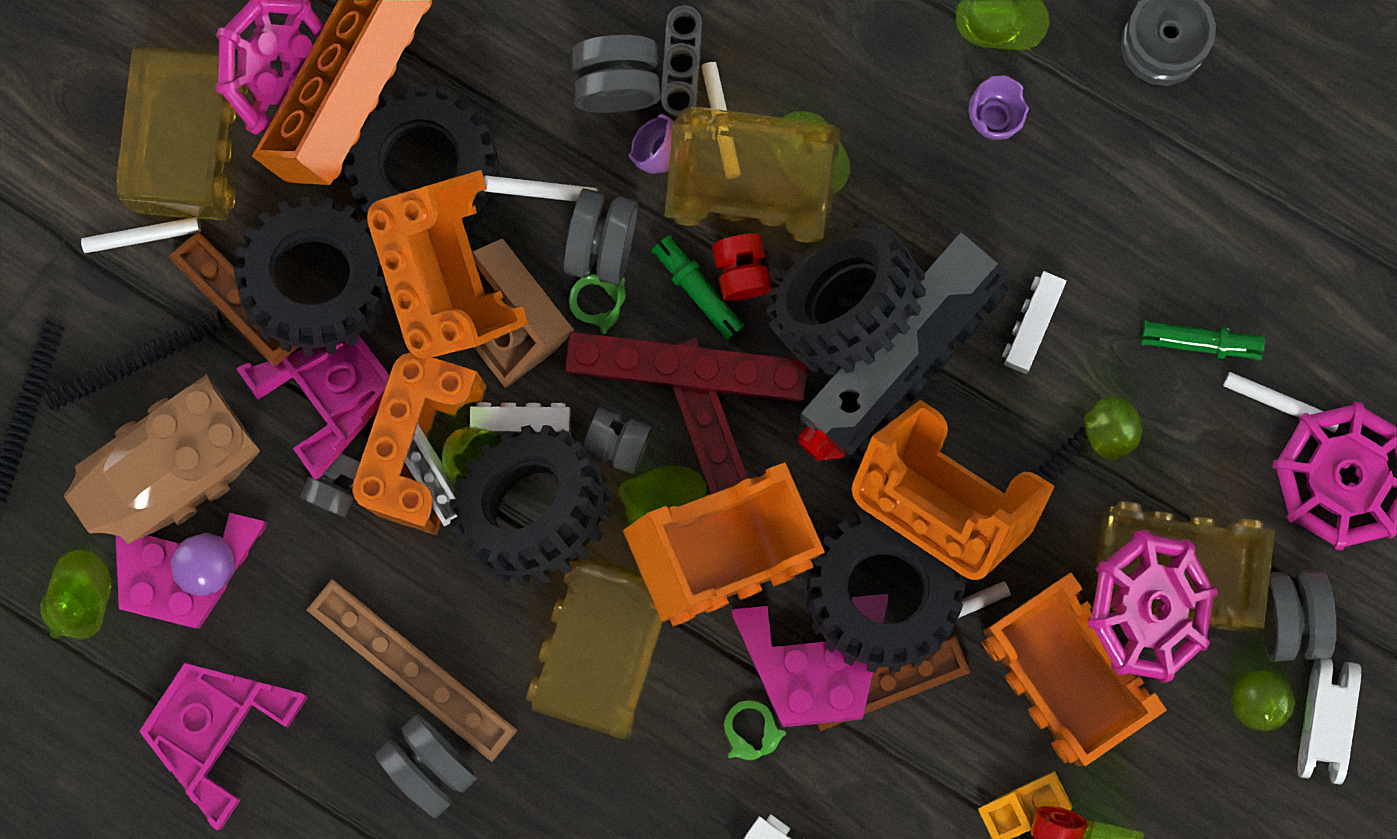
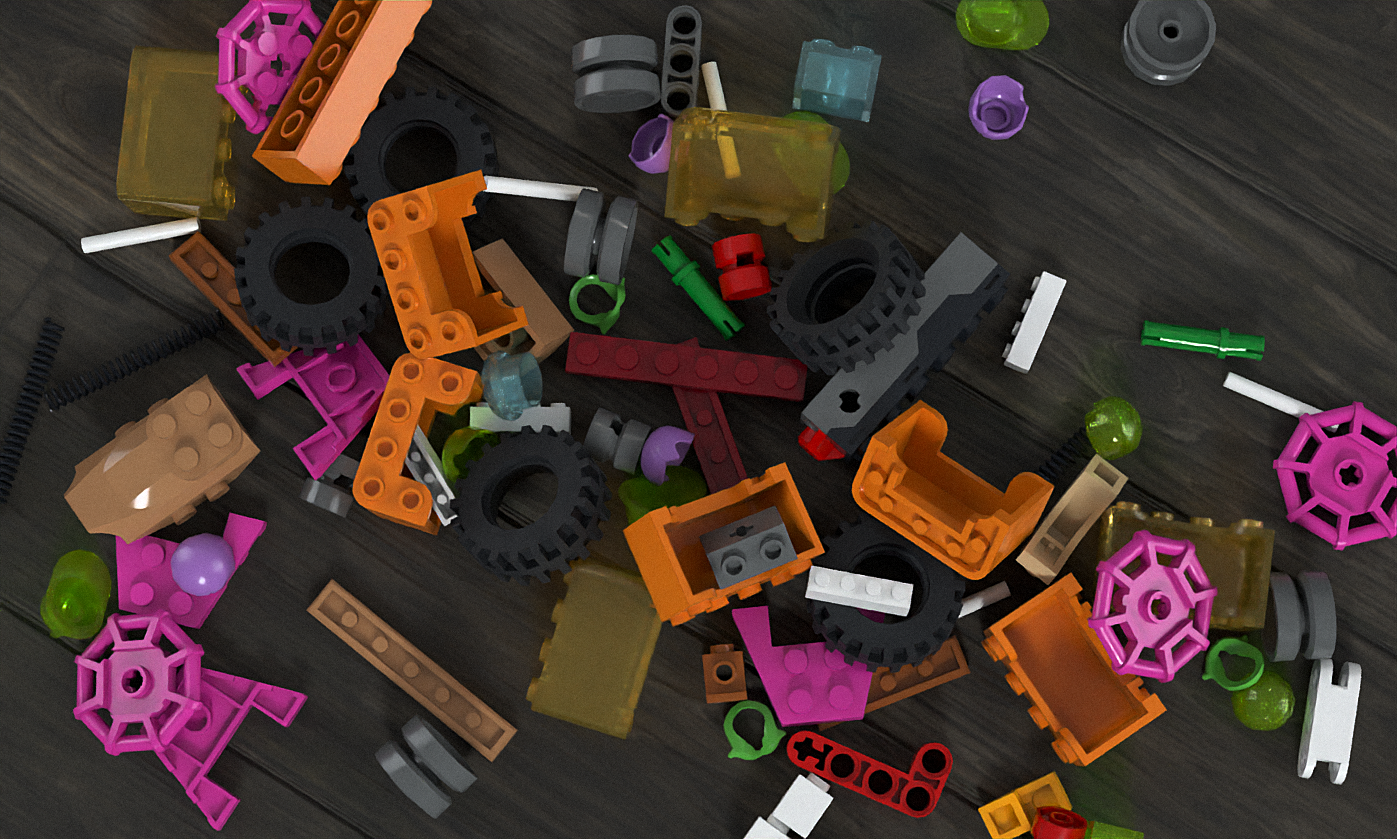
(158, 685): none -> dark pink plate
(511, 383): none -> clear light blue piece
(664, 448): none -> medium lavender hair
(724, 691): none -> dark orange brick
(748, 547): none -> dark grey brick
(803, 804): none -> white brick
(836, 79): none -> clear light blue brick
(859, 591): none -> white piece
(864, 766): none -> red beam
(1071, 519): none -> tan arch
(1232, 645): none -> bright green piece

